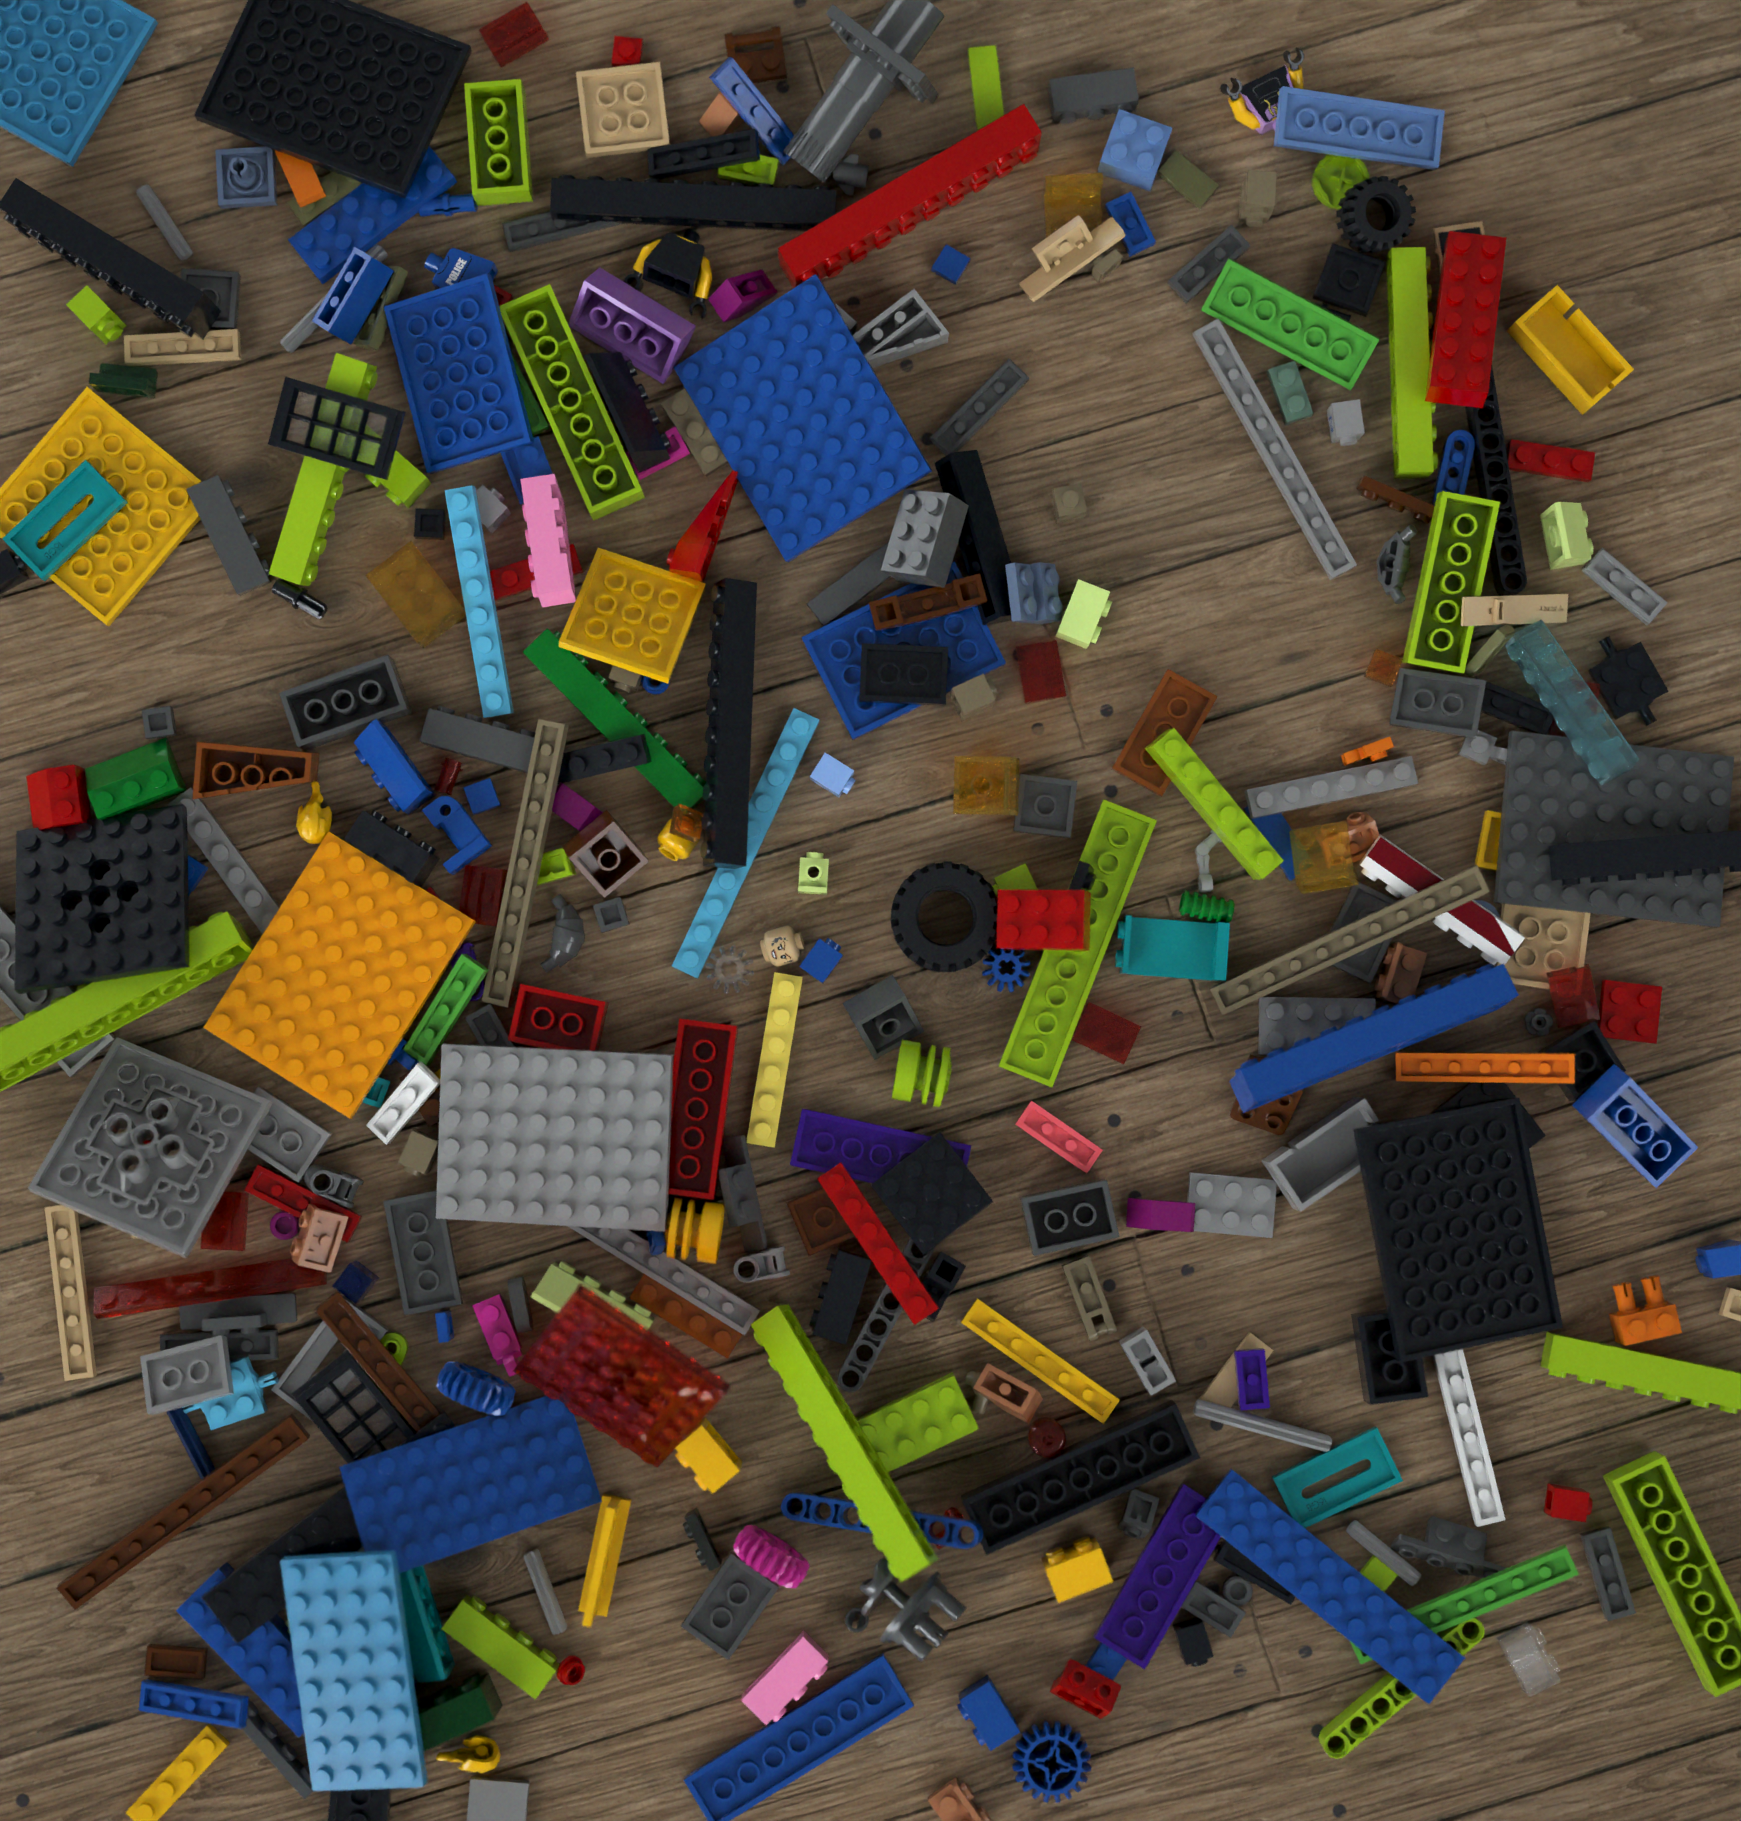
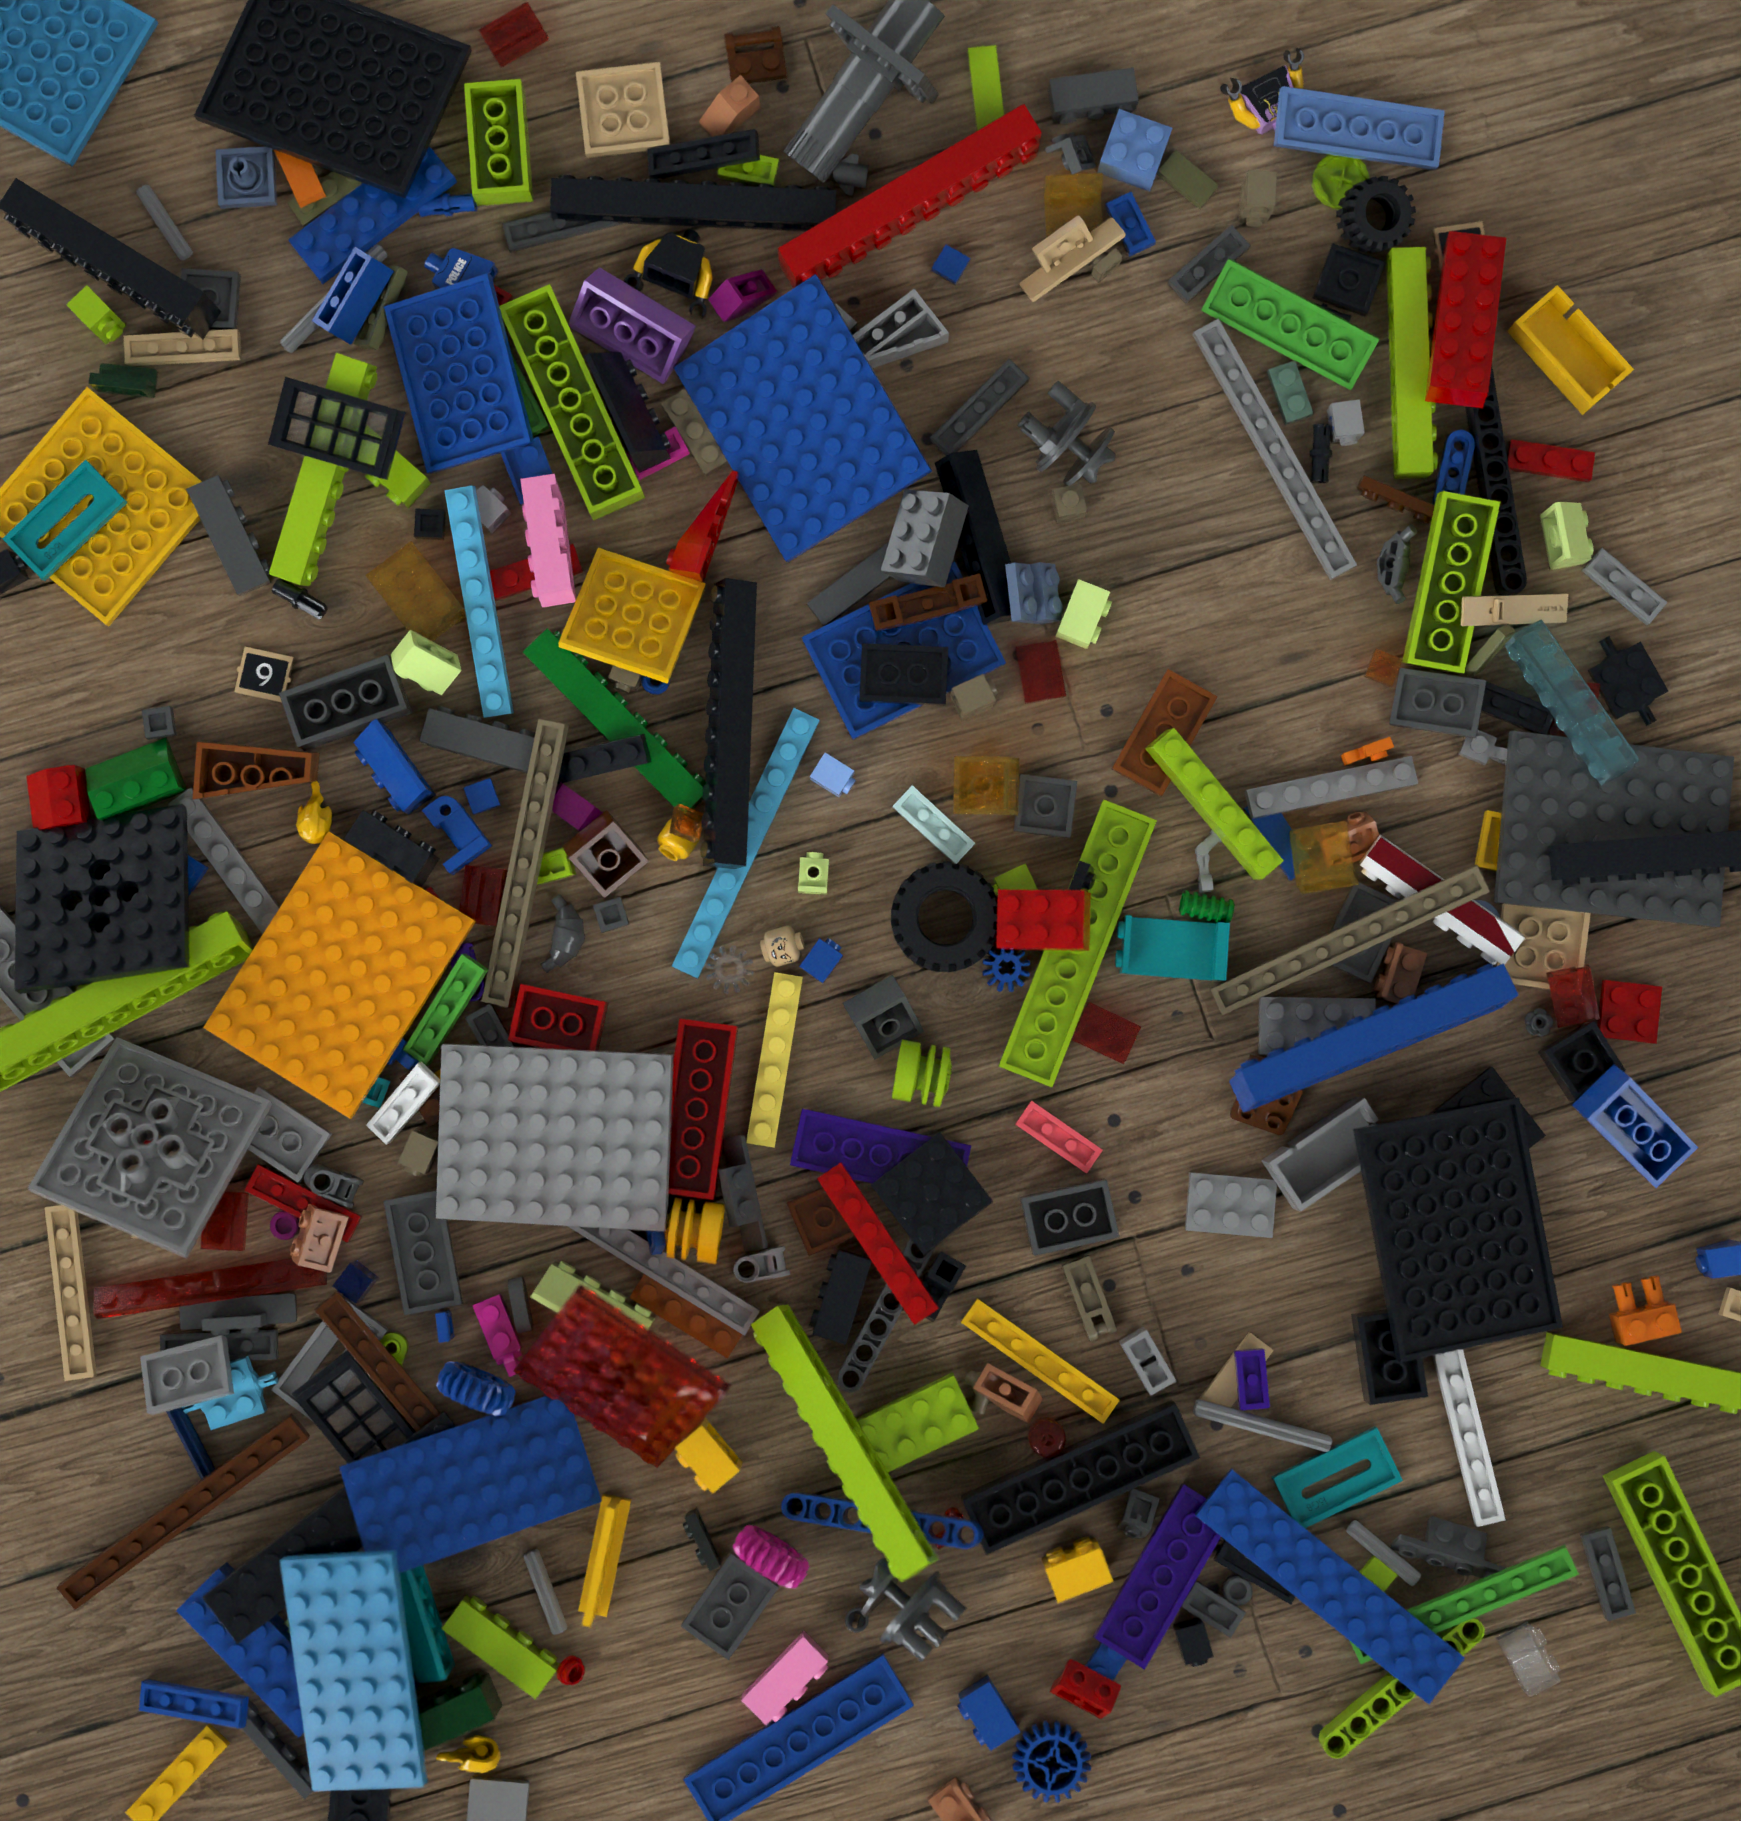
(176, 1661): reddish brown tile -> none
(263, 674): none -> piece
(425, 663): none -> yellowish green brick
(448, 776): clear red pin -> none
(626, 51): red plate -> none
(753, 108): blue tile -> none
(933, 825): none -> light aqua plate
(1063, 435): none -> dark grey piece
(1076, 151): none -> dark grey bracket
(1160, 1215): magenta slope -> none
(1320, 453): none -> black pin
(1485, 1067): orange plate -> none
(1567, 1503): red brick -> none

